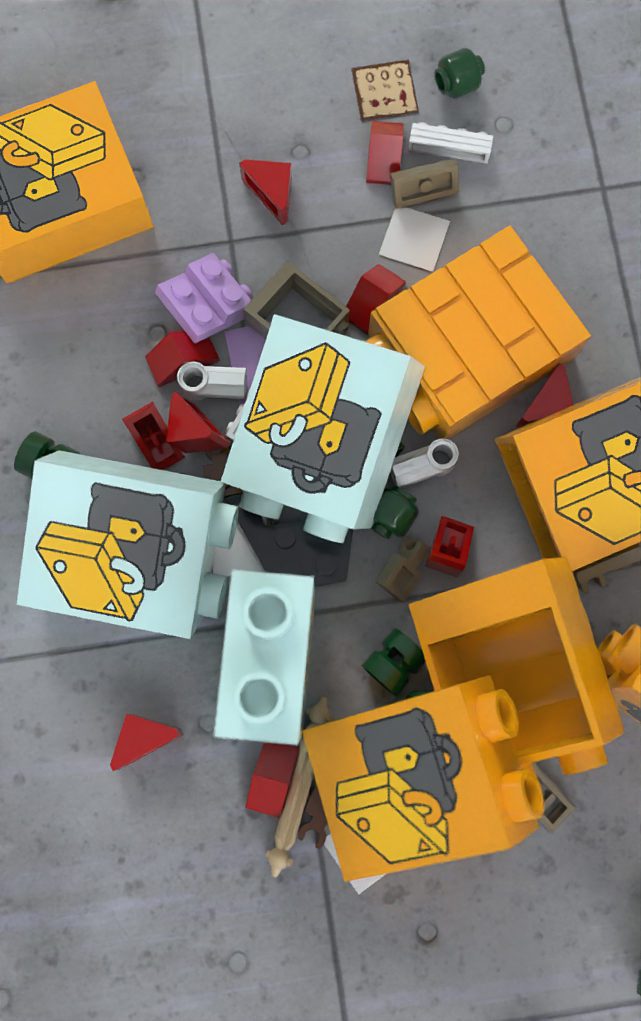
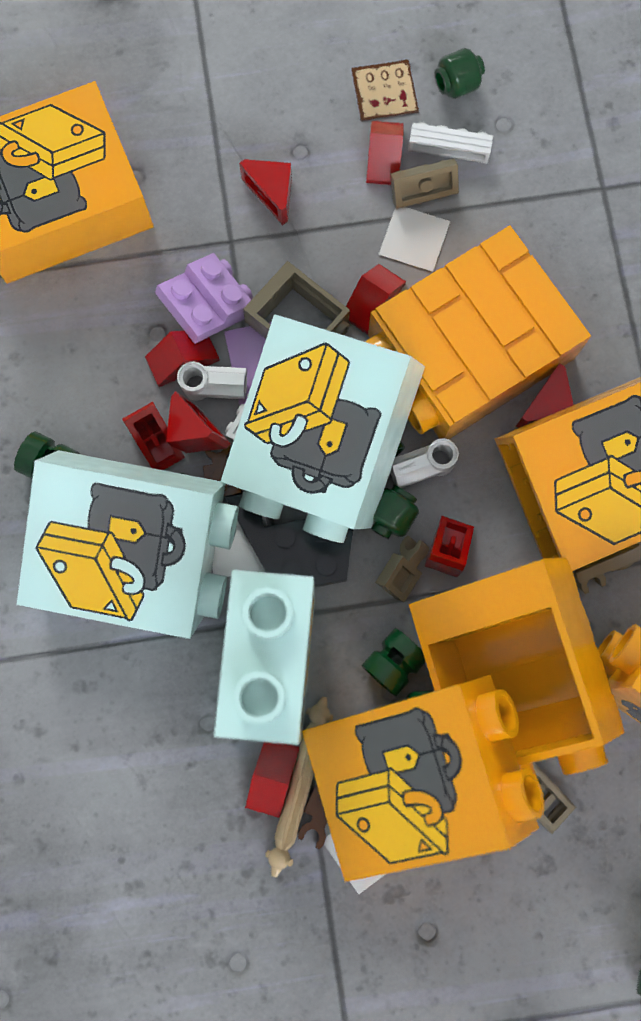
(139, 738): red slope -> none

